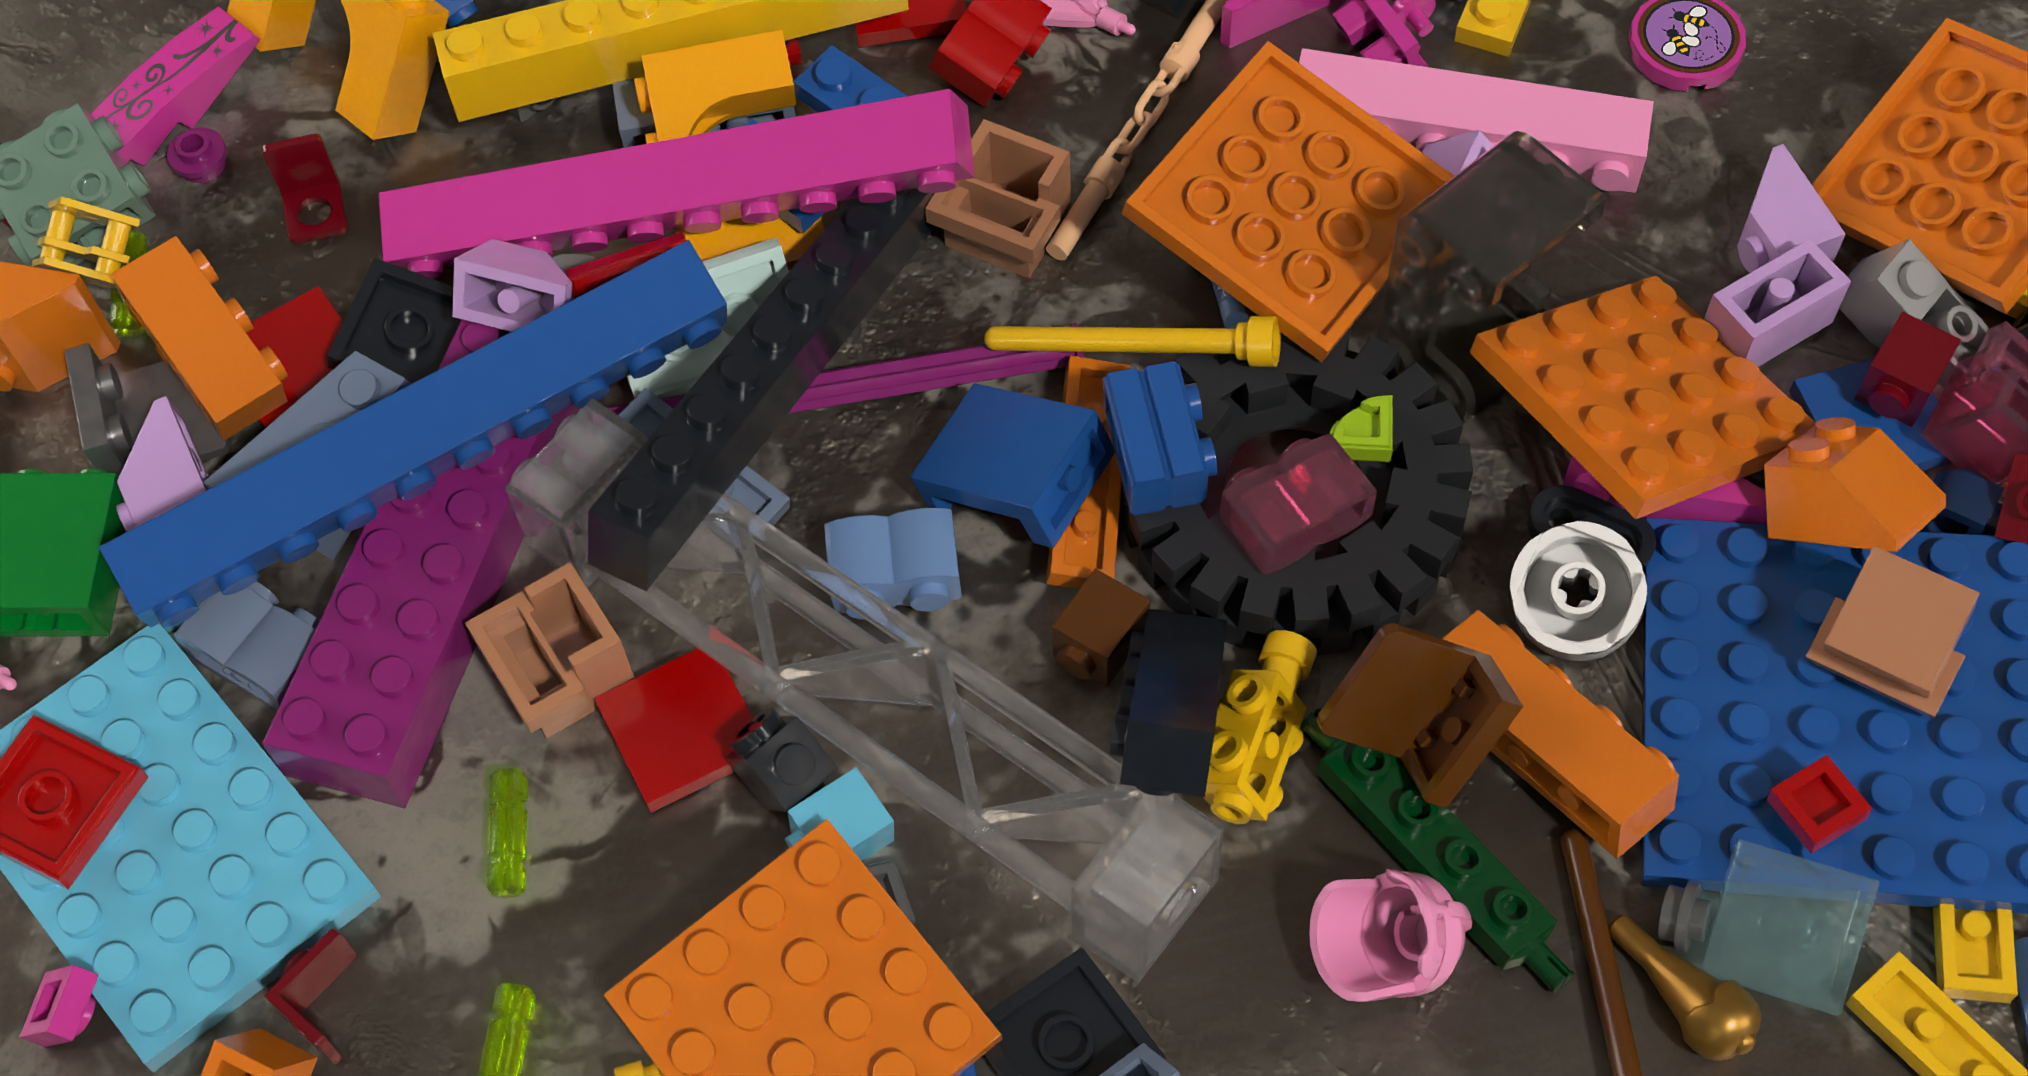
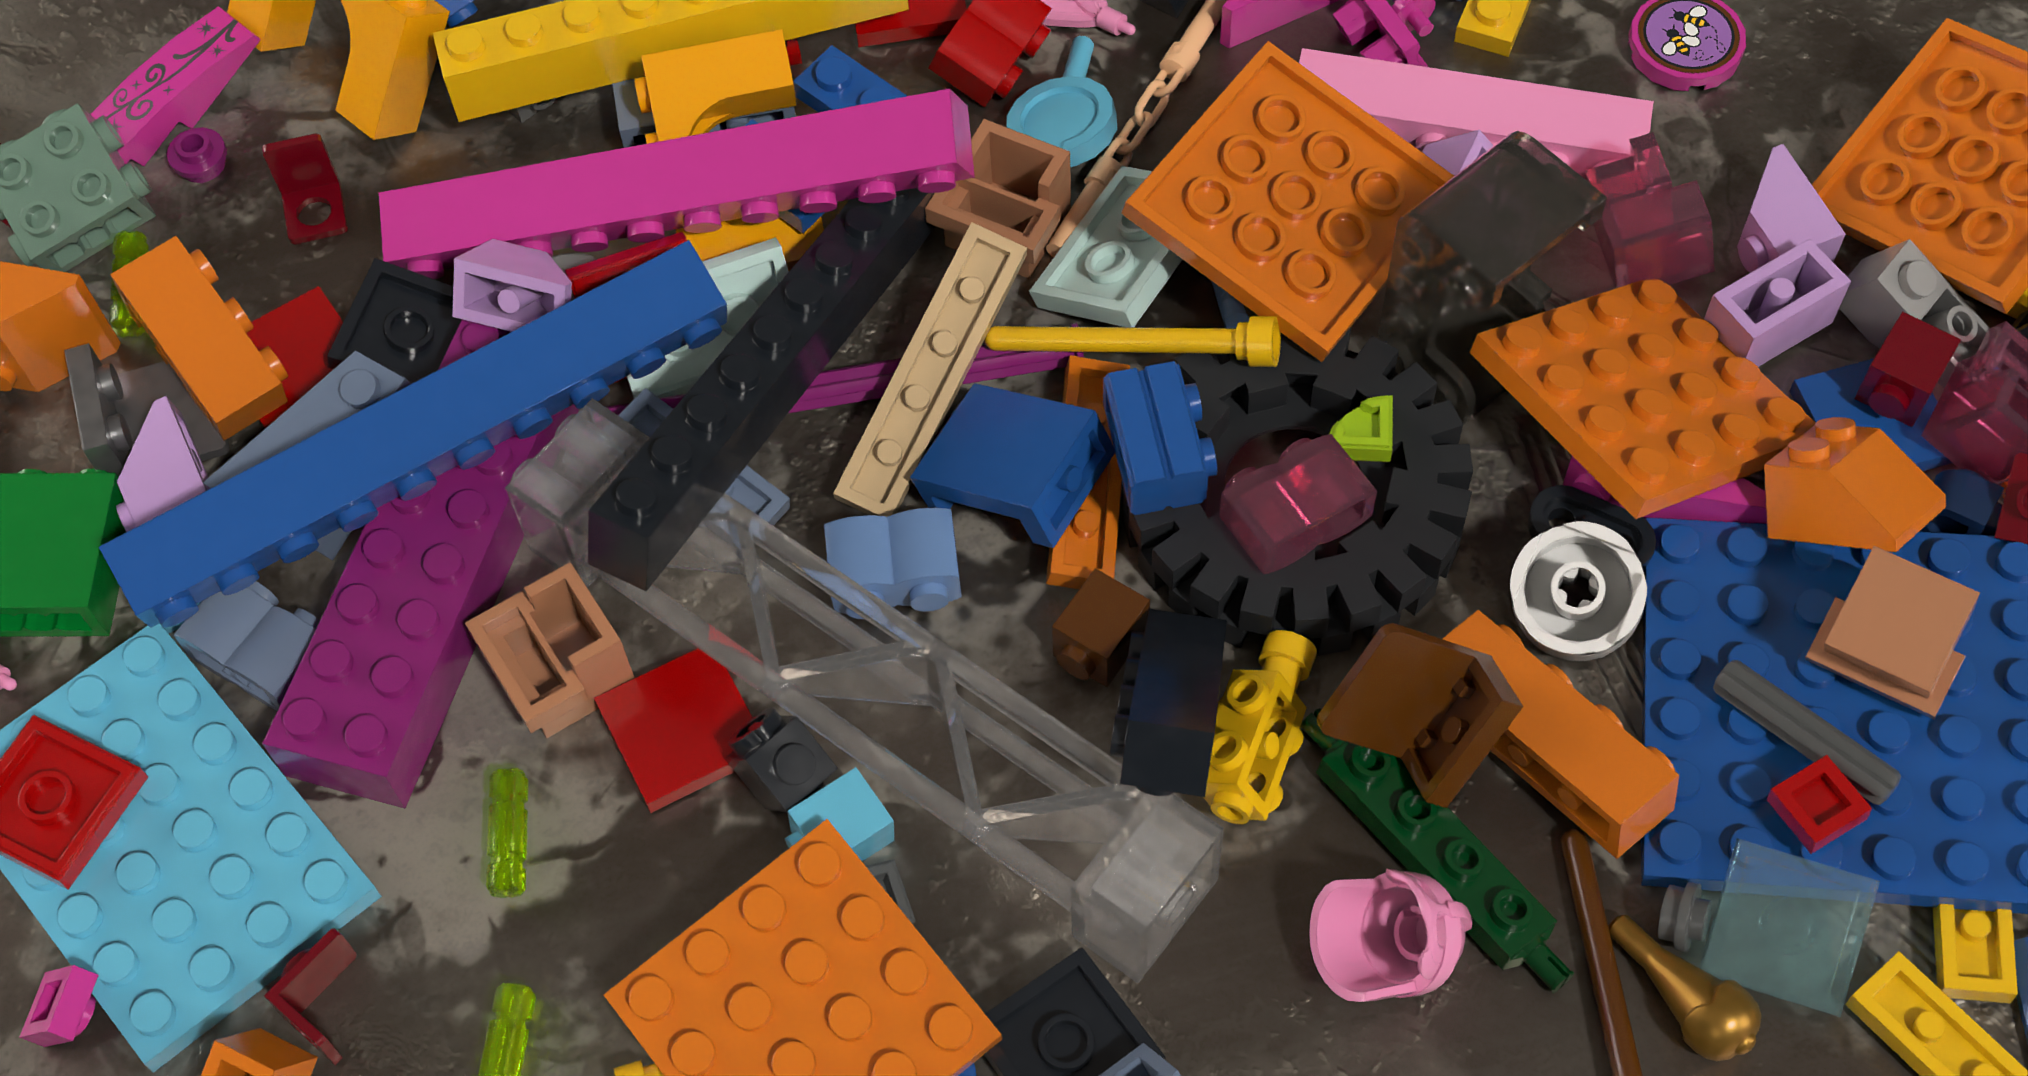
(108, 257): yellow piece -> none
(930, 372): none -> tan plate
(1069, 109): none -> medium azure piece
(1108, 263): none -> light aqua plate
(1649, 224): none -> clear pink plate
(1805, 730): none -> dark grey axle

